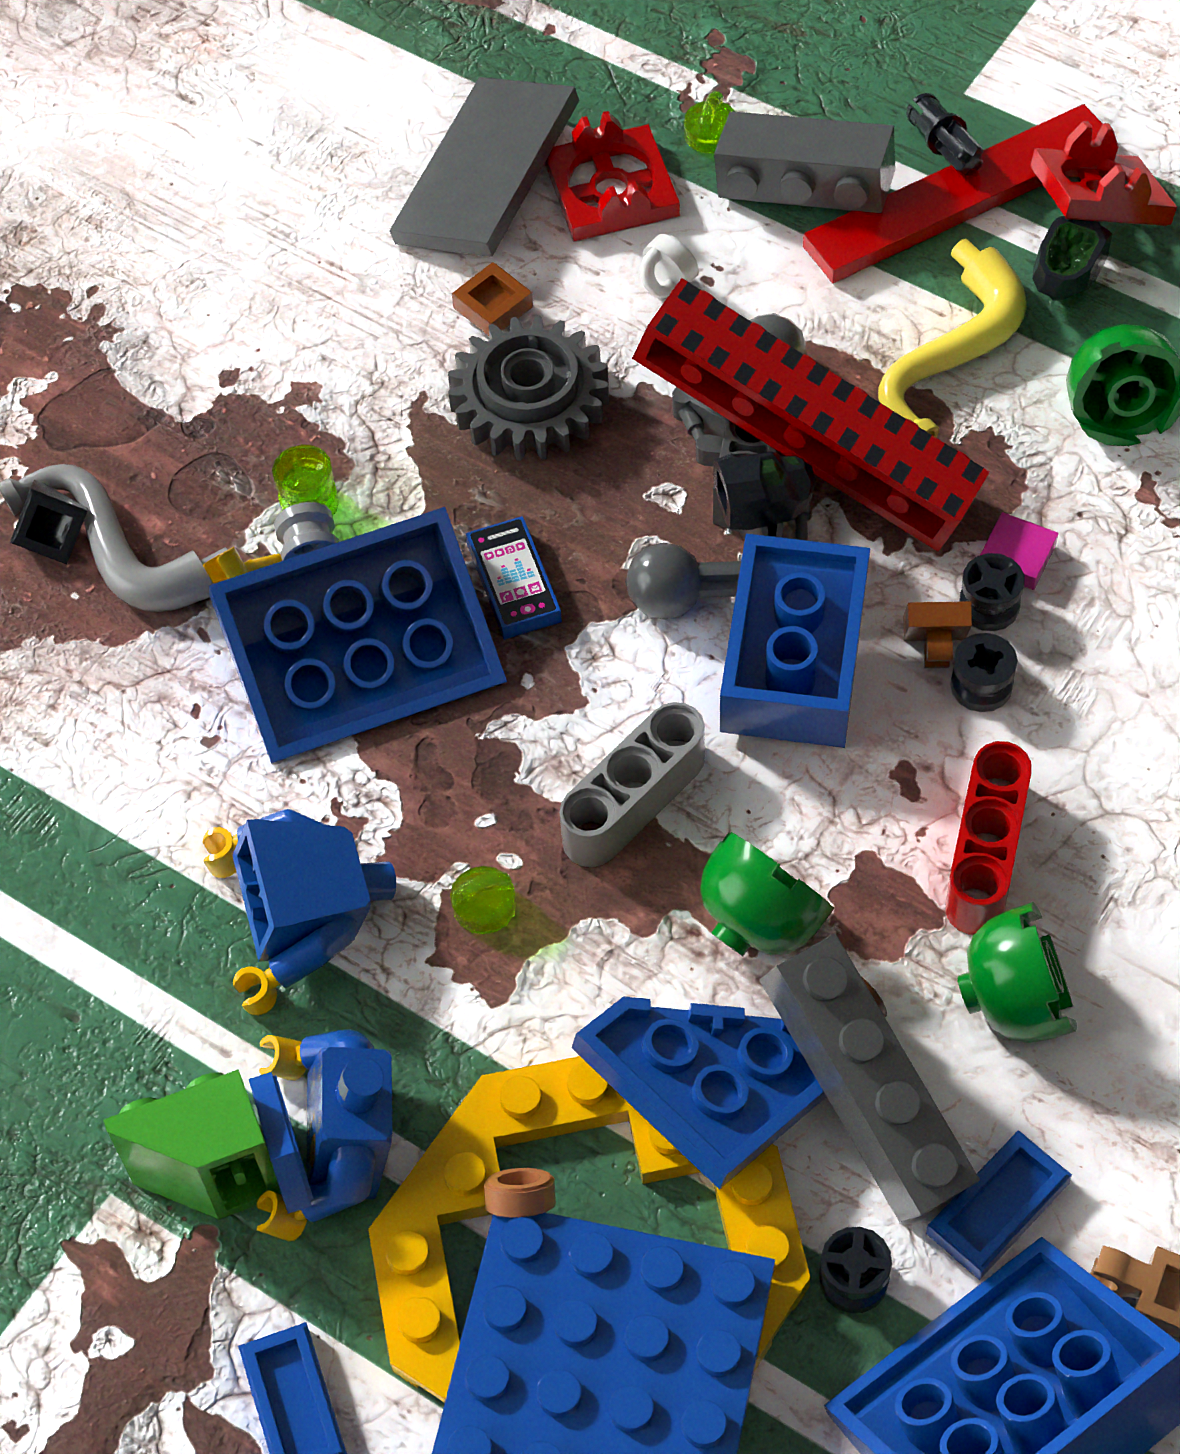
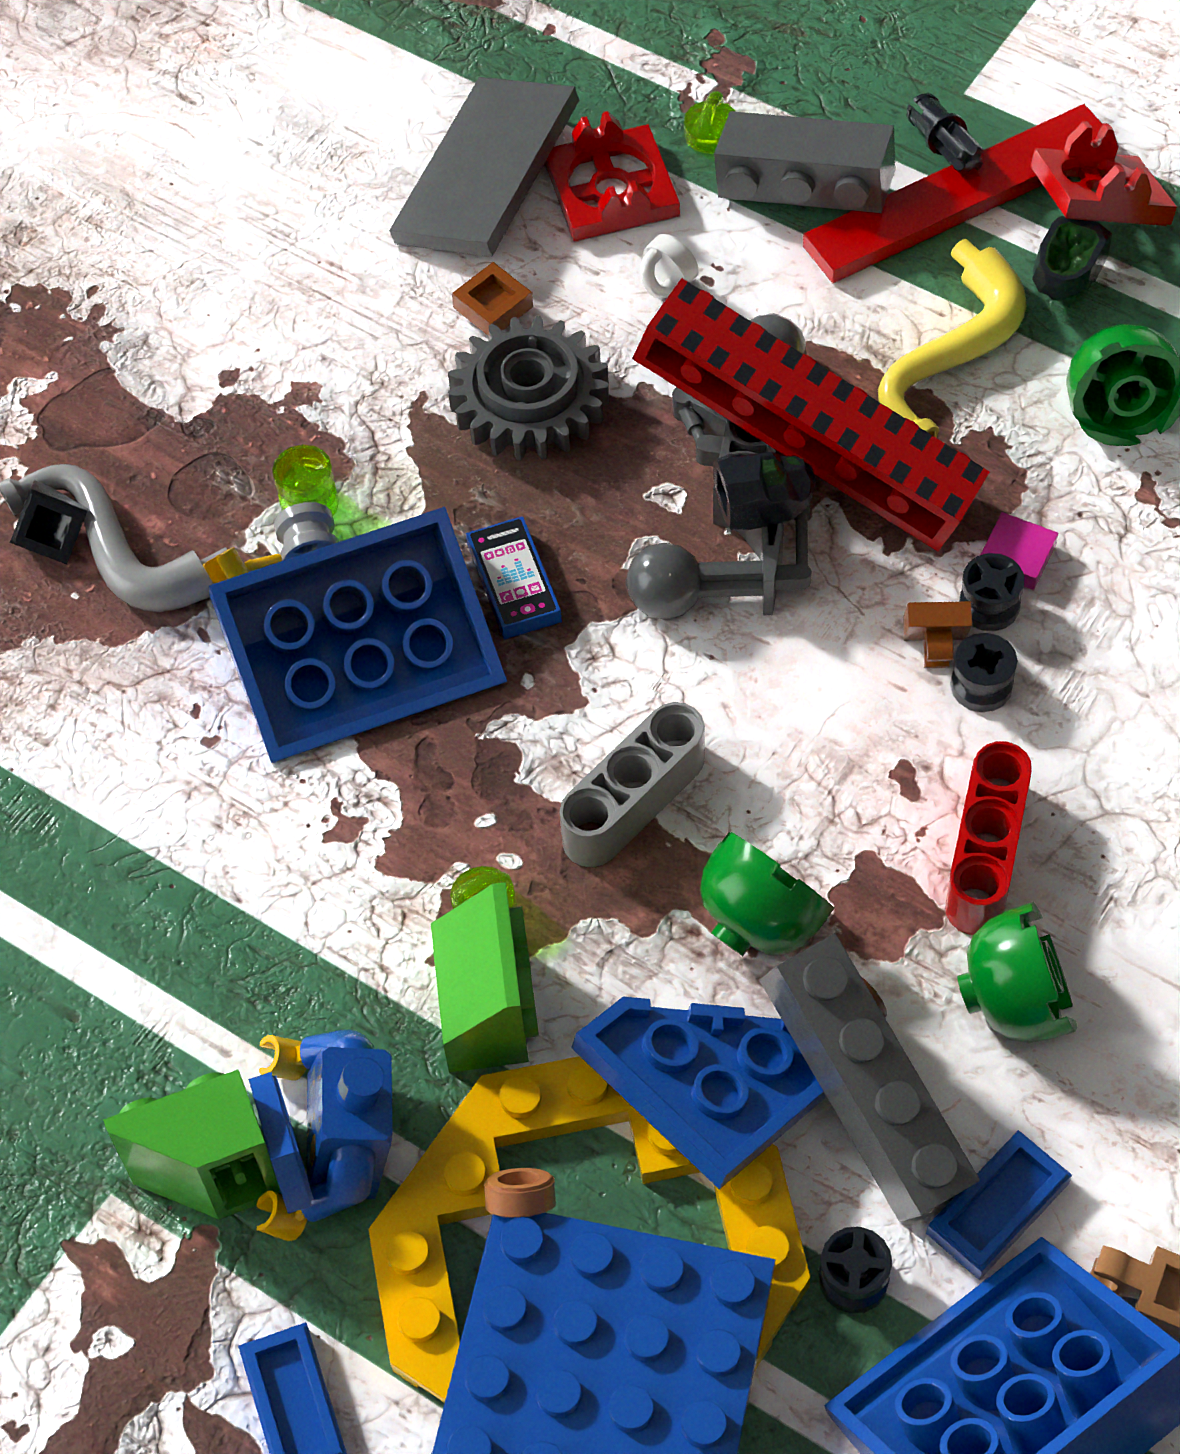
(299, 894): blue torso -> none
(484, 982): none -> bright green slope
(794, 640): blue slope -> none

